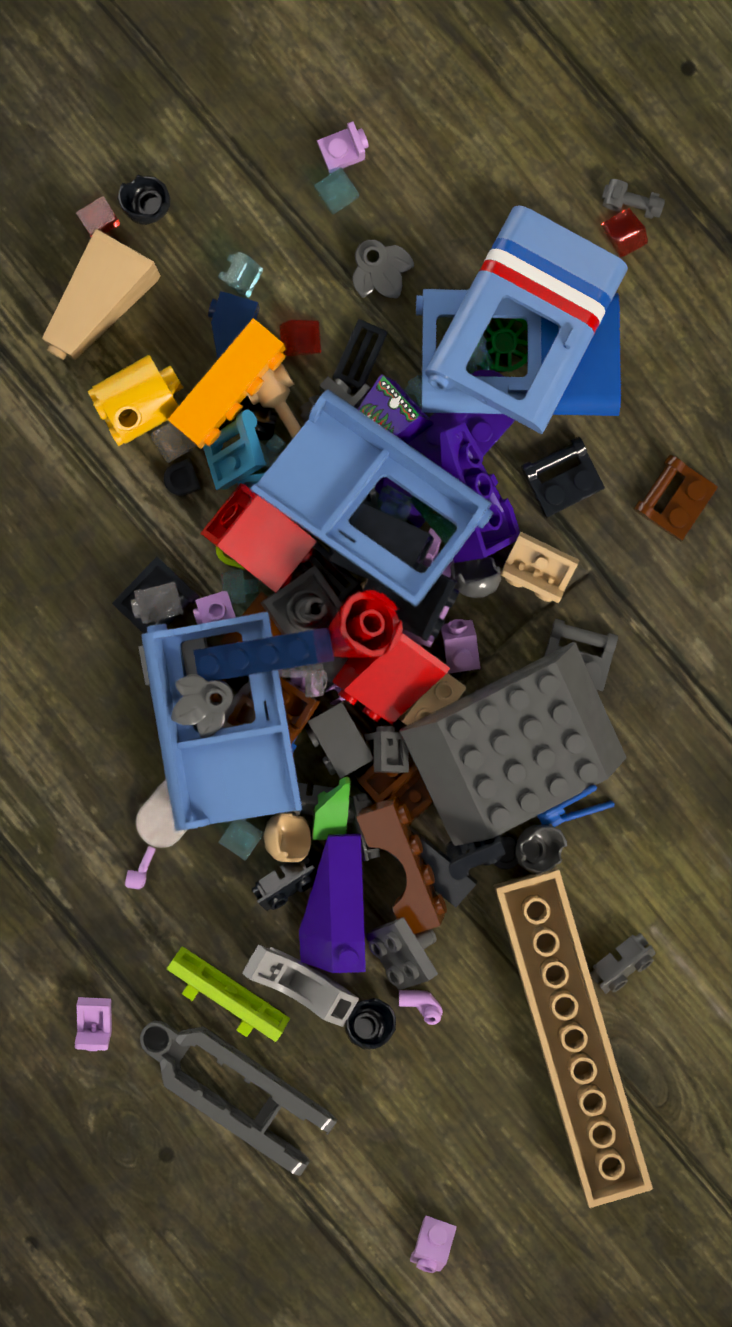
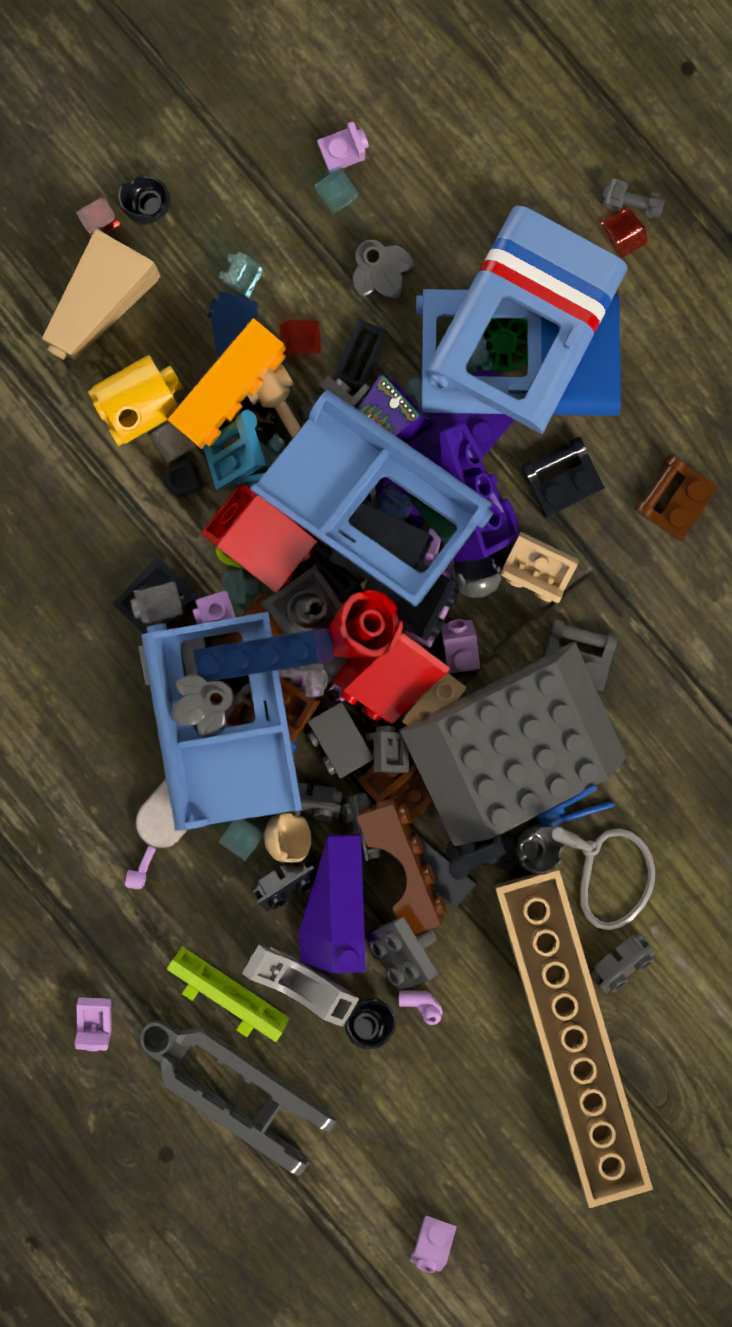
(332, 811): bright green slope -> none
(592, 848): none -> light grey piece

